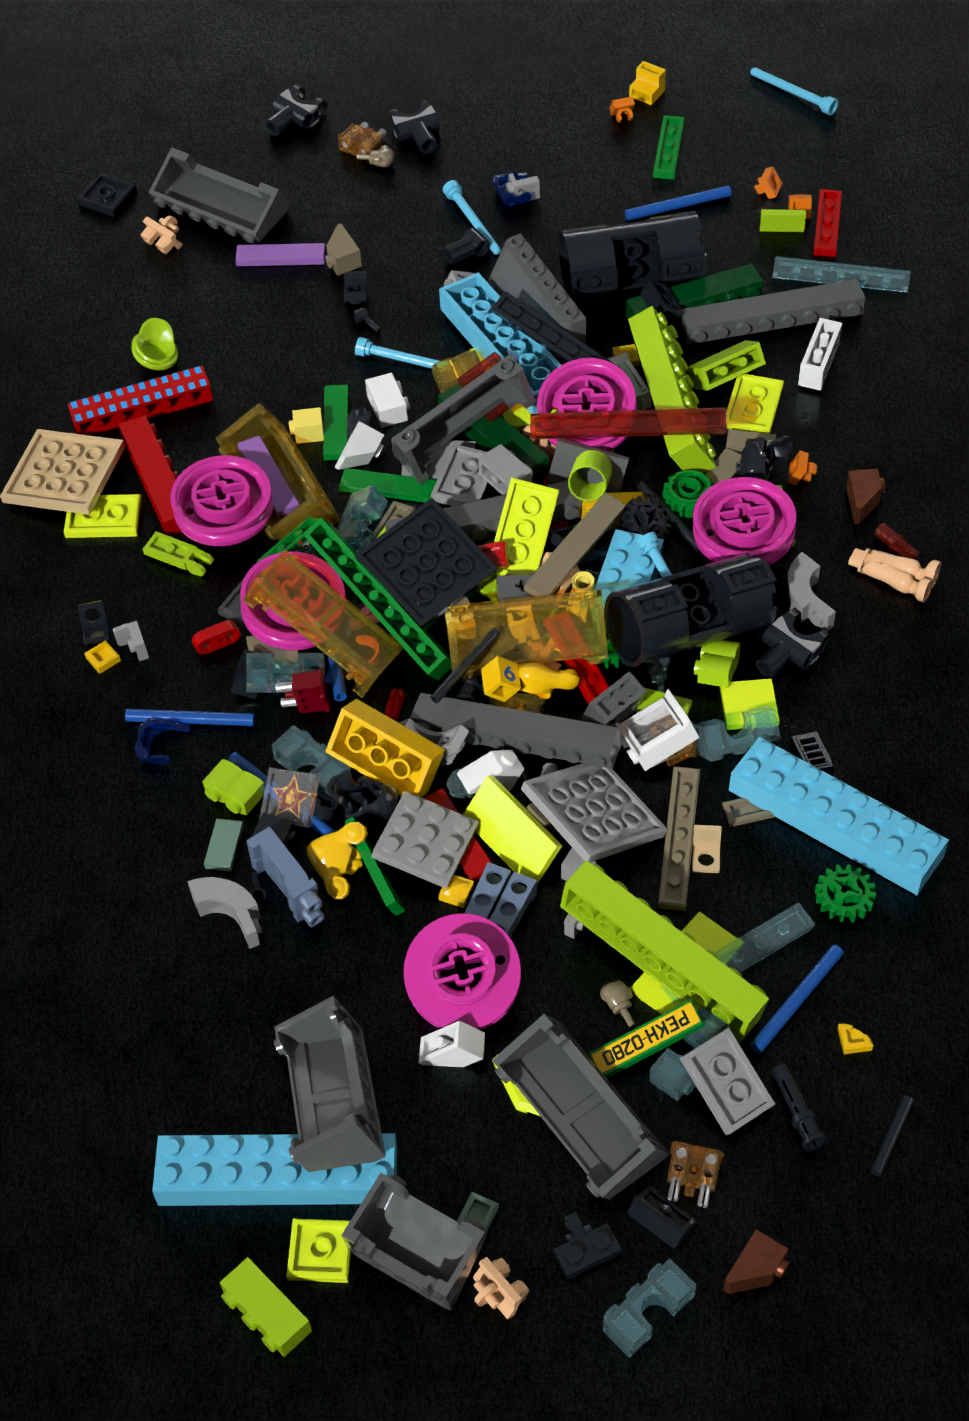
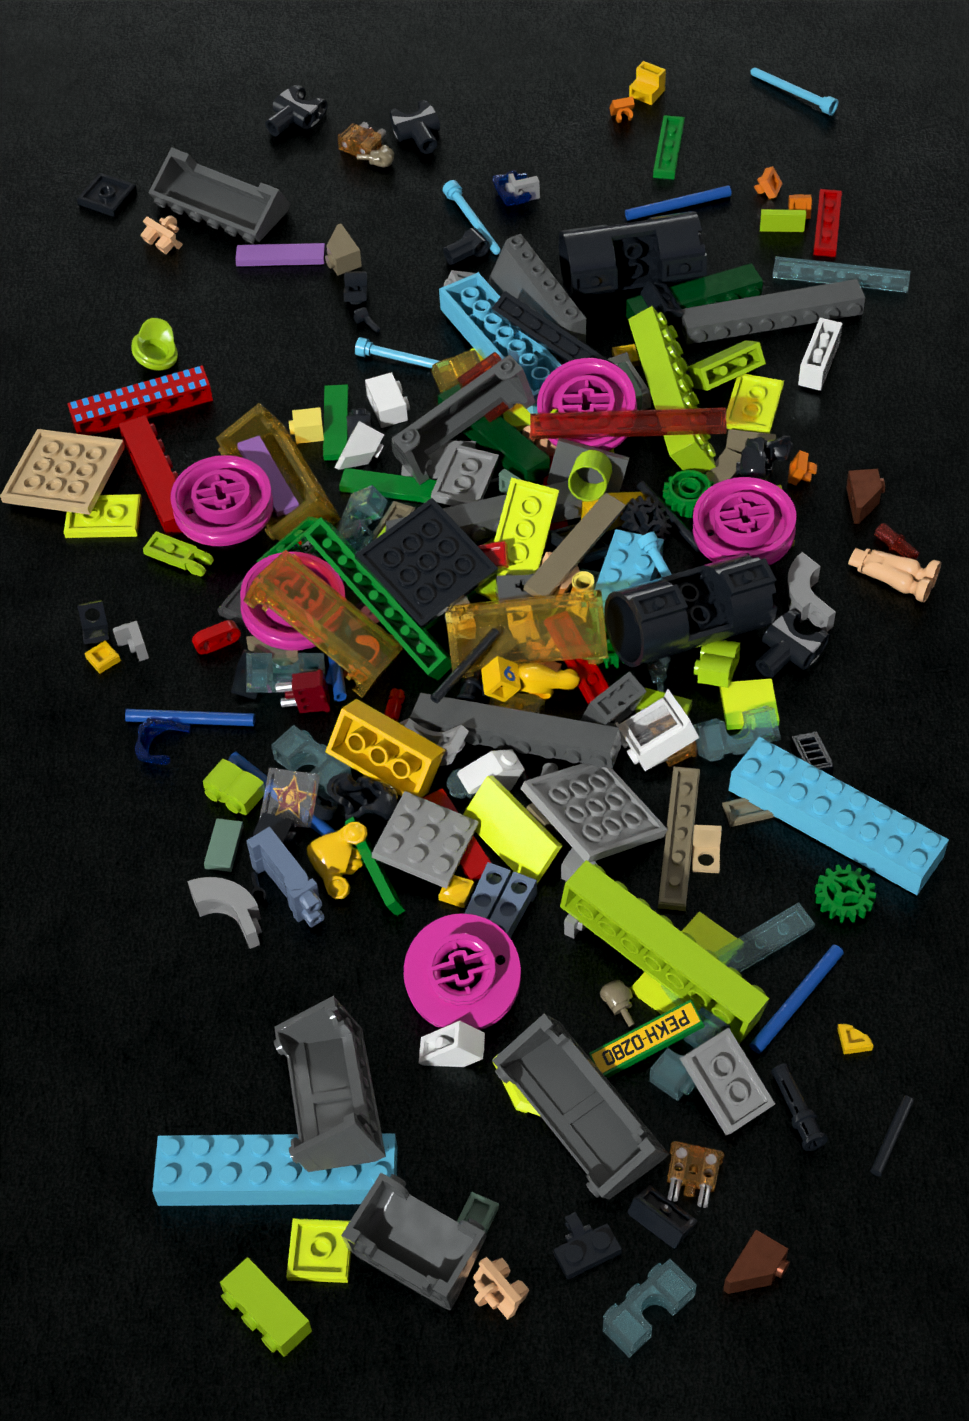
(500, 465): light grey brick -> none

